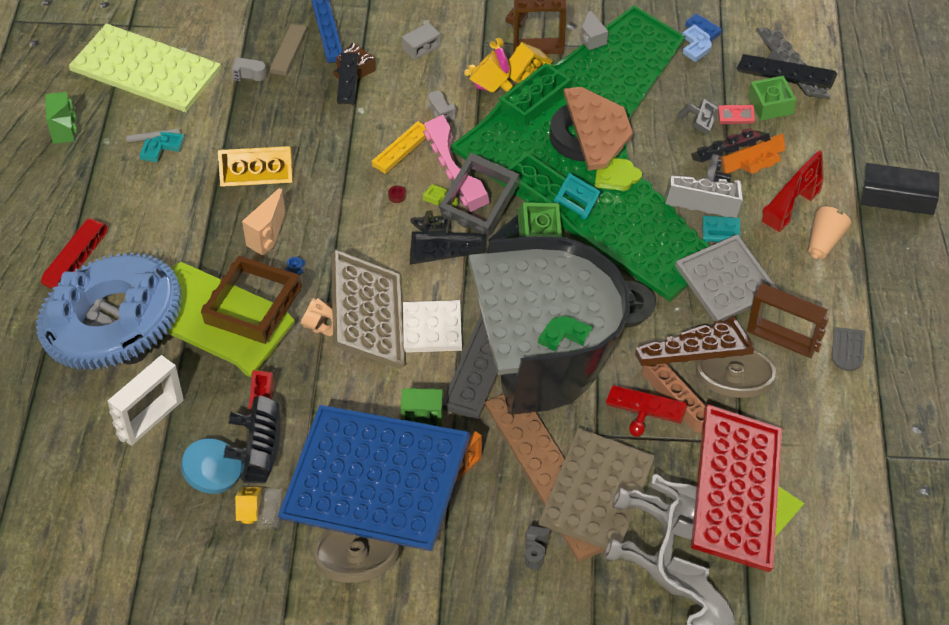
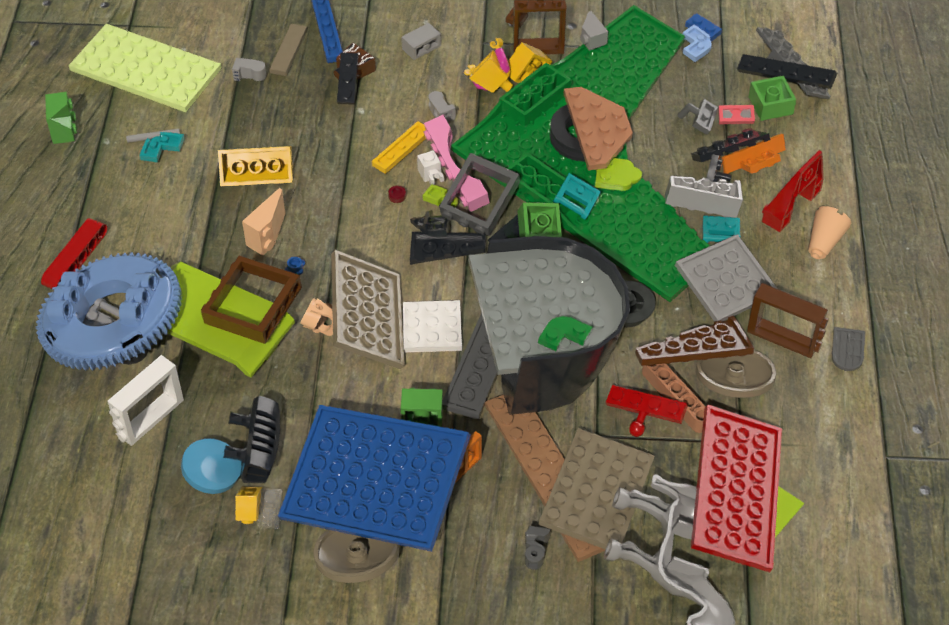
(261, 385): red slope -> none
(429, 167): none -> white brick
(900, 188): black piece -> none

